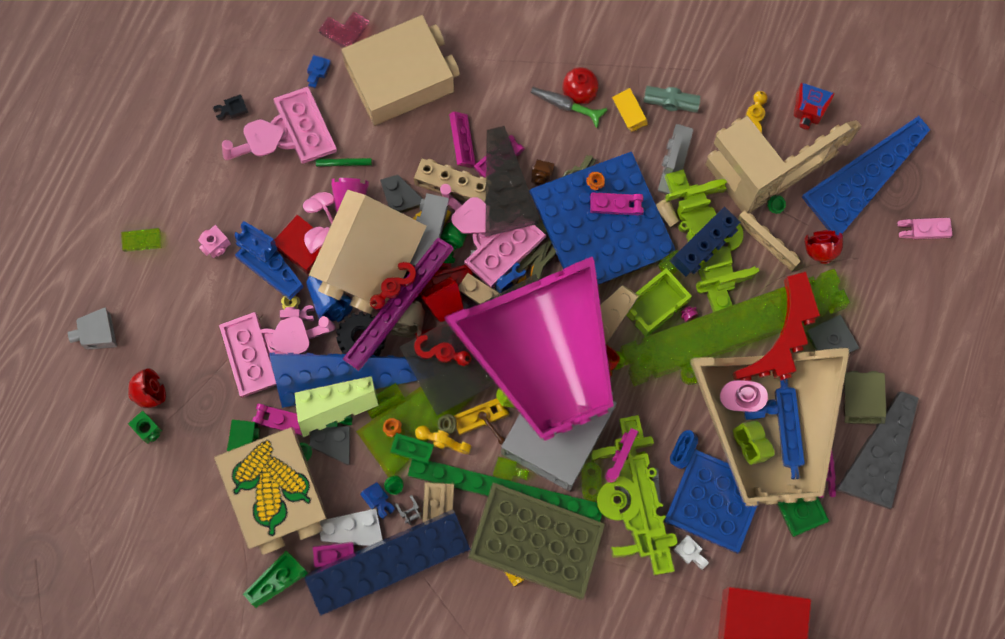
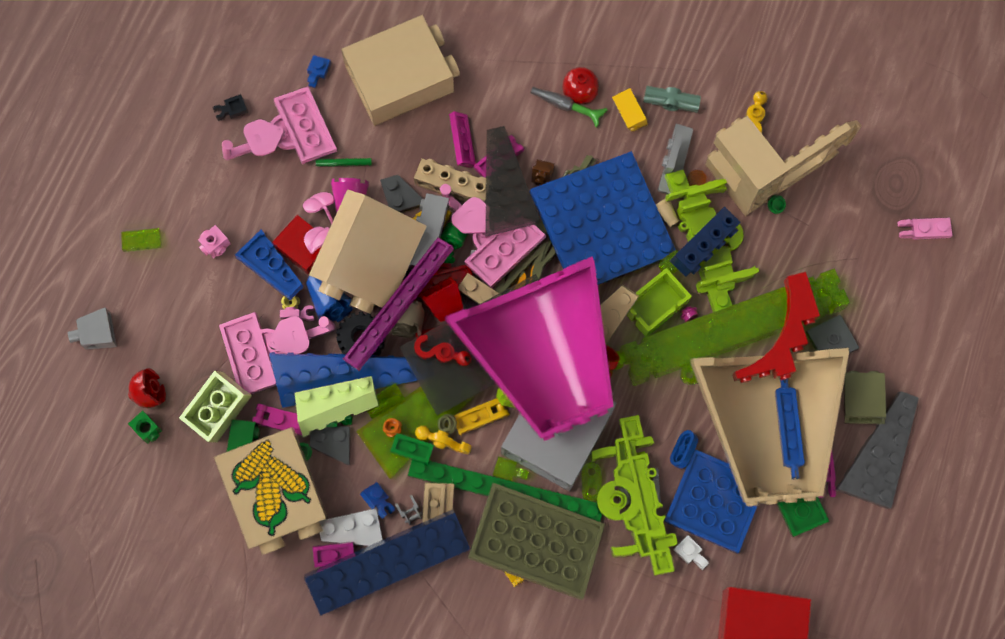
(215, 406): none -> yellowish green brick
(255, 242): blue hinge -> none
(275, 579): green wing -> none
(344, 34): clear pink plate -> none
(392, 286): red piece -> none
(394, 485): green plate -> none
(482, 415): reddish brown hinge -> none
(507, 281): blue plate -> none
(595, 176): orange plate -> none
(616, 203): dark pink plate -> none
(620, 456): dark pink plate -> none
(696, 177): none -> clear orange tile
(743, 396): bright pink piece -> none
(754, 444): lime brick -> none
(770, 408): blue plate -> none
(772, 244): tan plate -> none
(811, 104): torso -> none
(824, 246): red cylinder -> none
(851, 188): blue wing -> none

